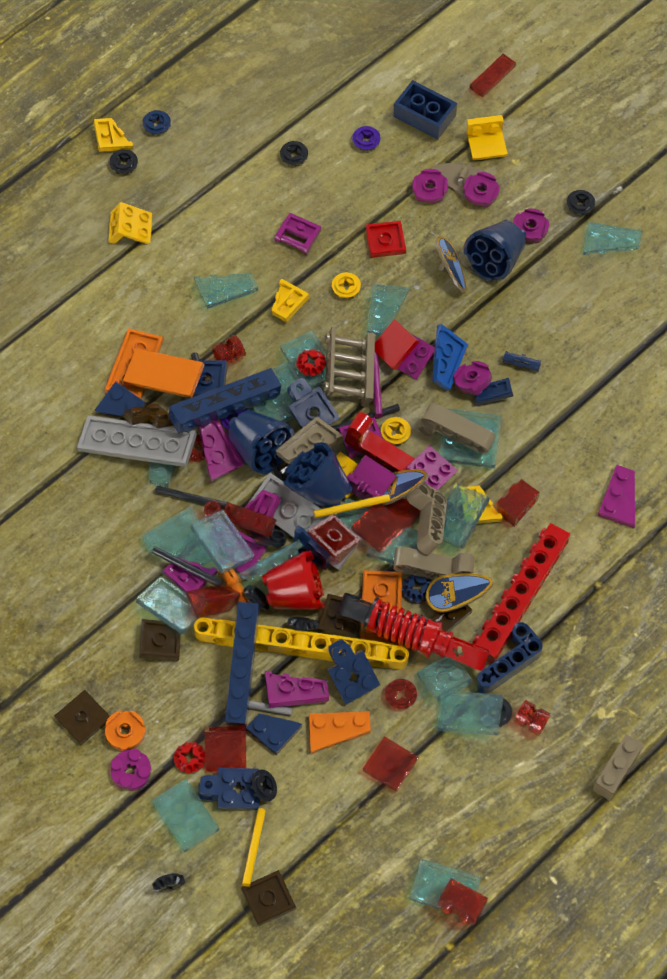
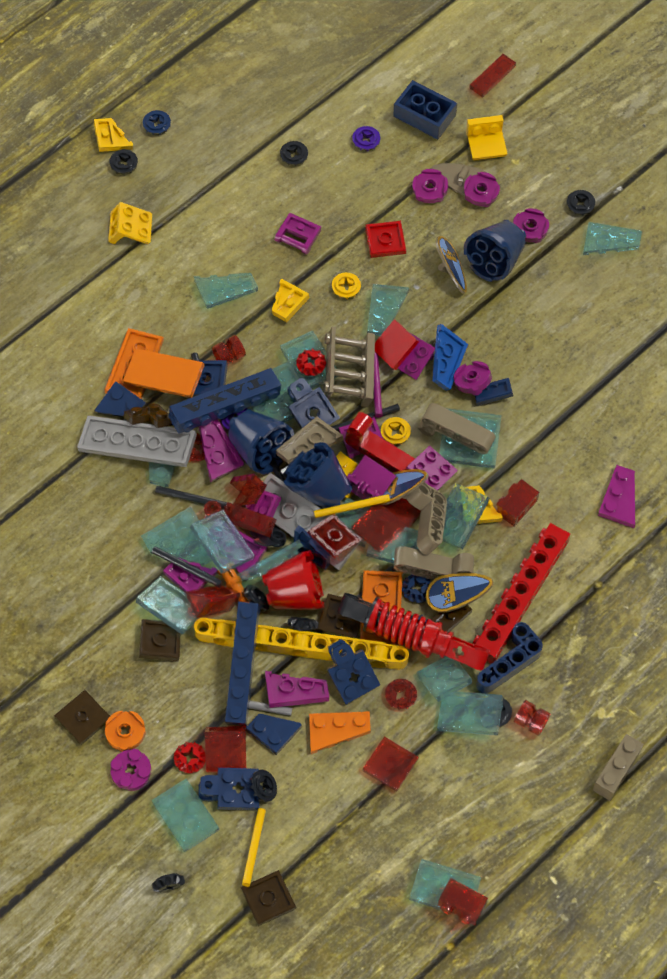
(249, 487): none -> clear red panel
(509, 358): dark blue pin -> none

